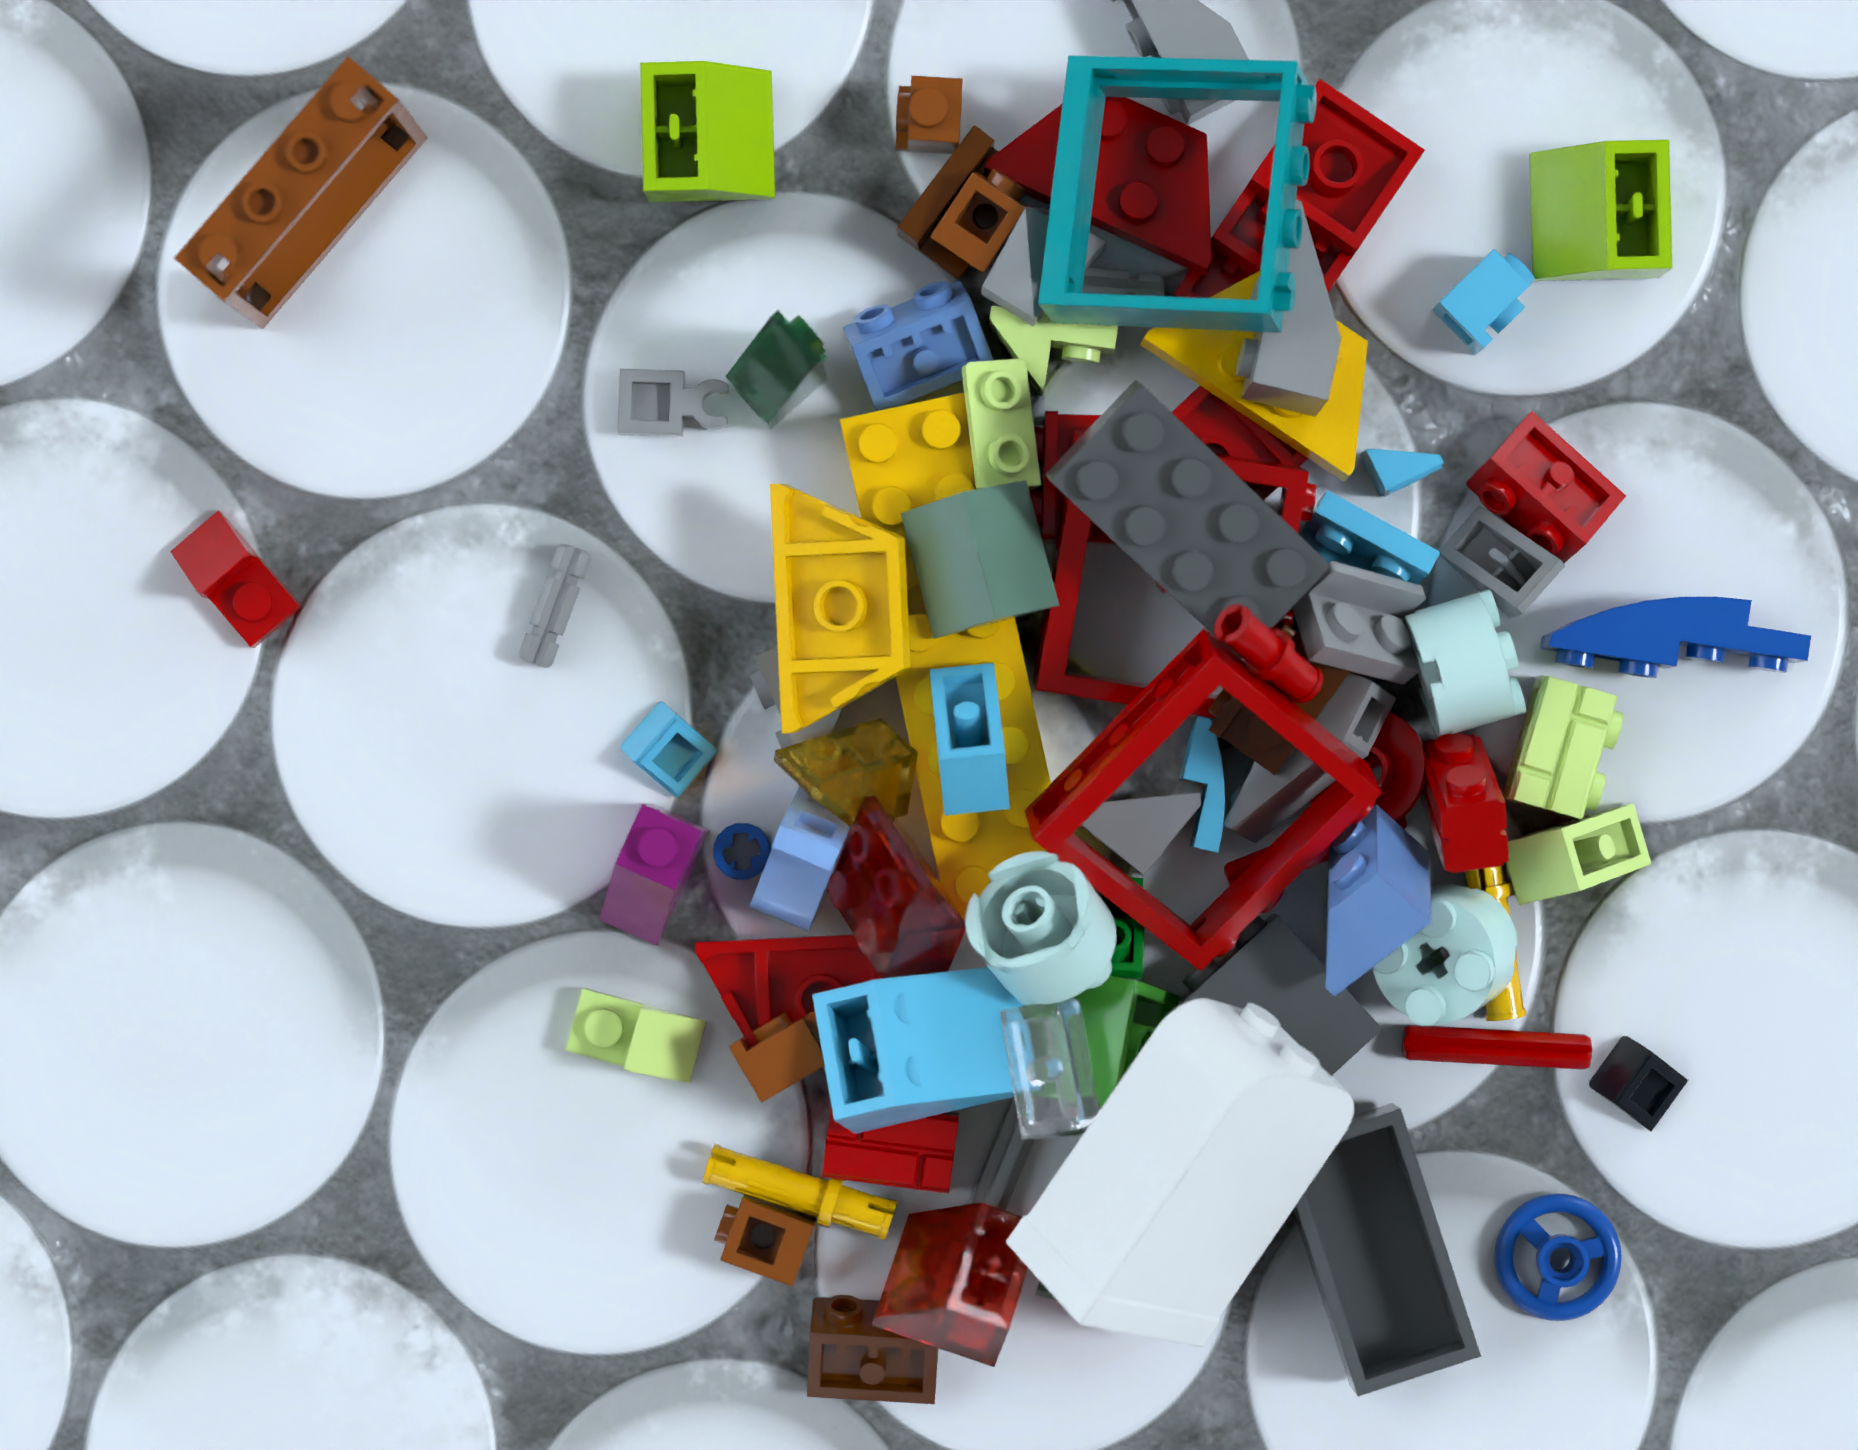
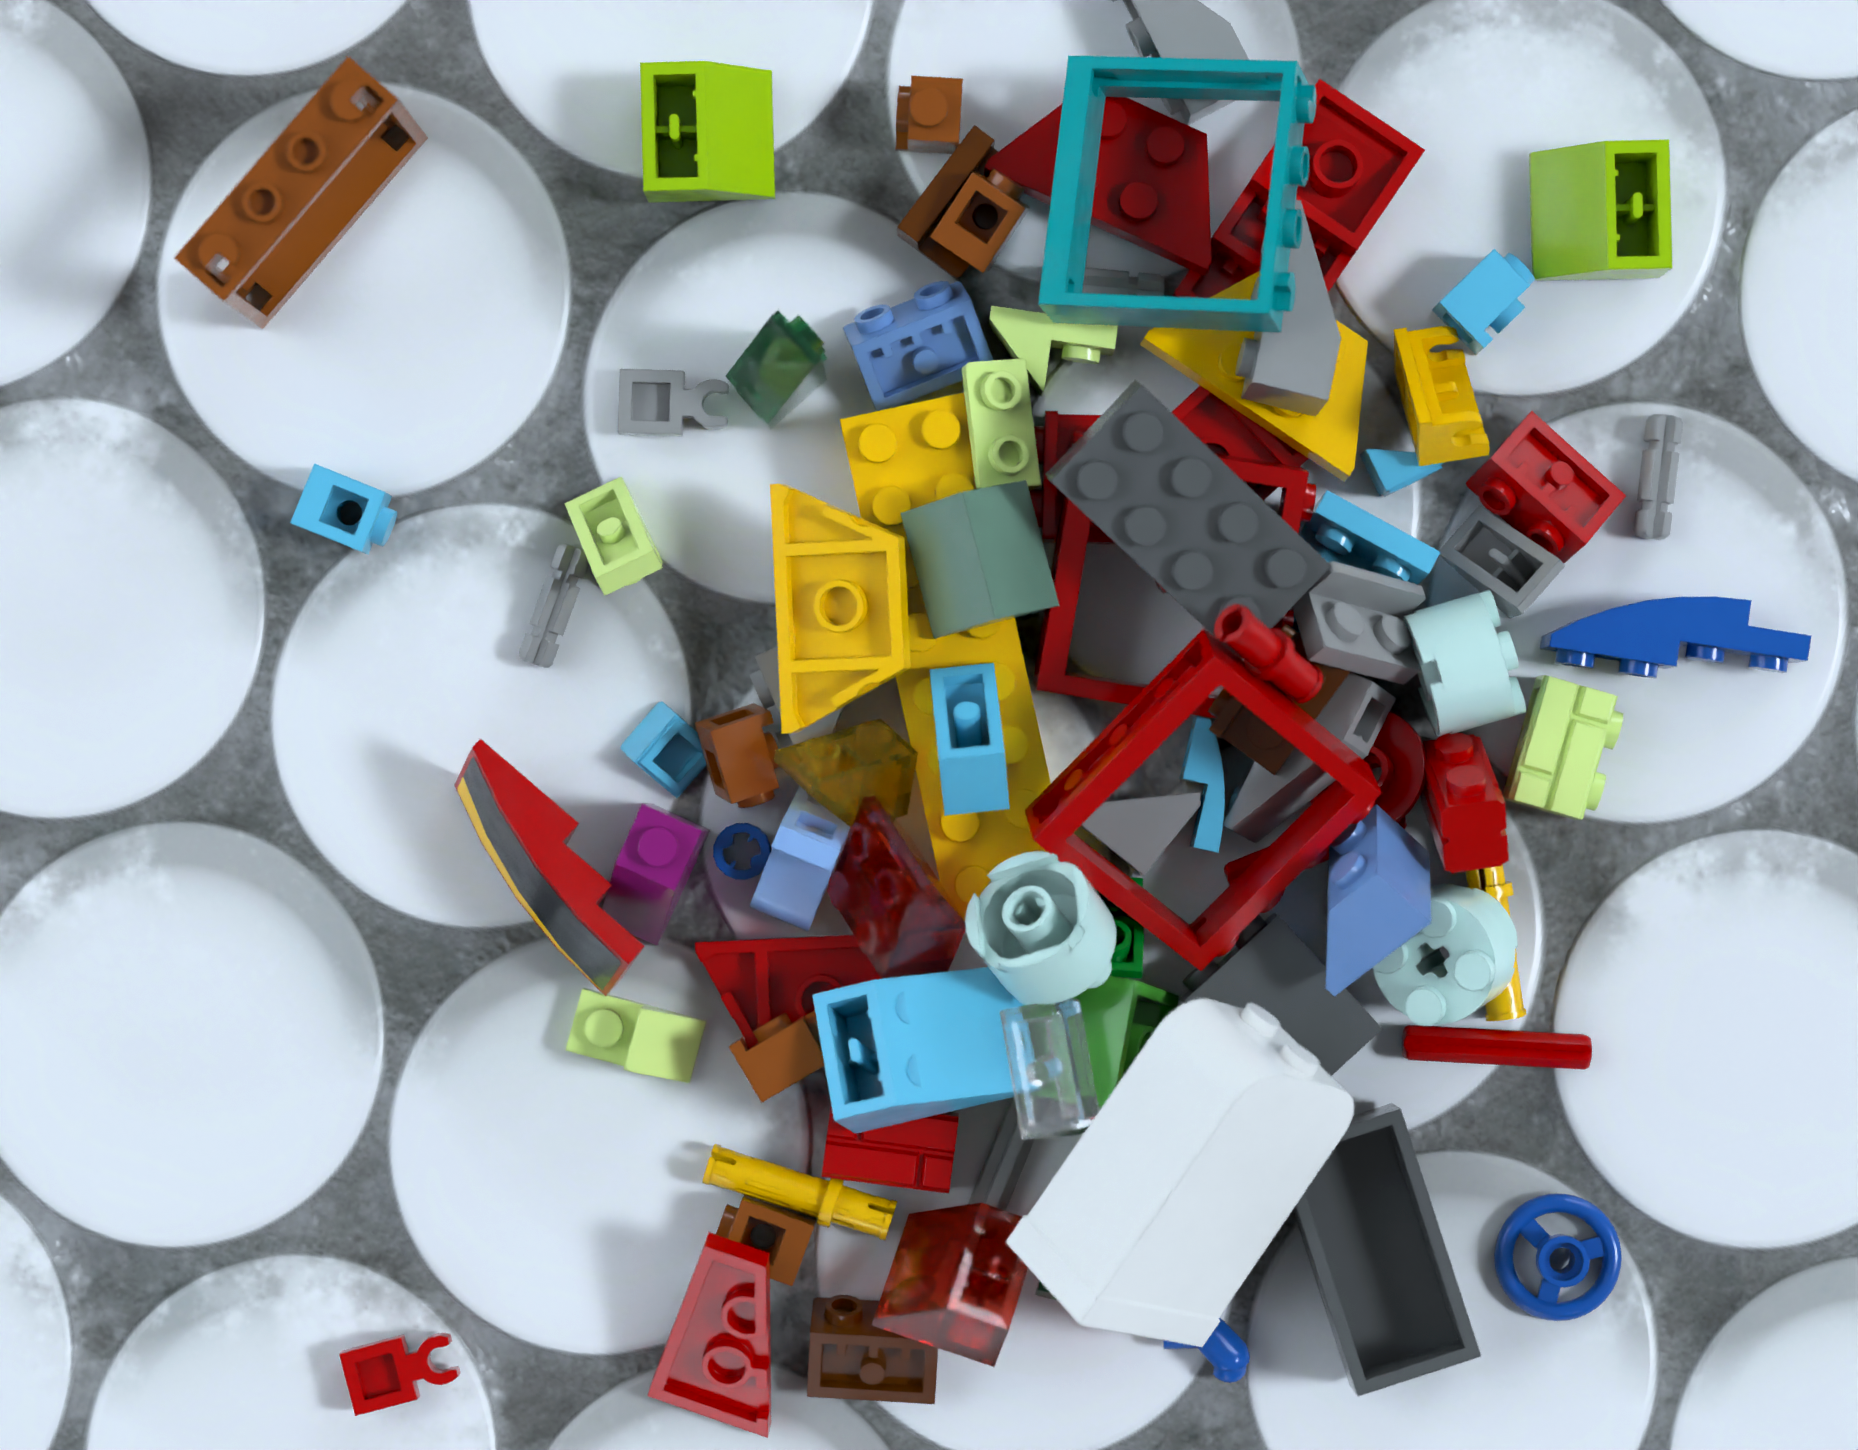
(235, 579): red slope -> none
(322, 503): none -> medium azure brick
(387, 1373): none -> red plate
(557, 888): none -> slope
(613, 536): none -> yellowish green slope
(722, 1339): none -> wing
(740, 755): none -> dark orange brick
(1018, 269): light grey slope -> none
(1224, 1351): none -> blue arm
(1437, 396): none -> yellow hinge
(1576, 854): yellowish green slope -> none
(1637, 1082): black slope -> none
(1658, 476): none -> light grey axle

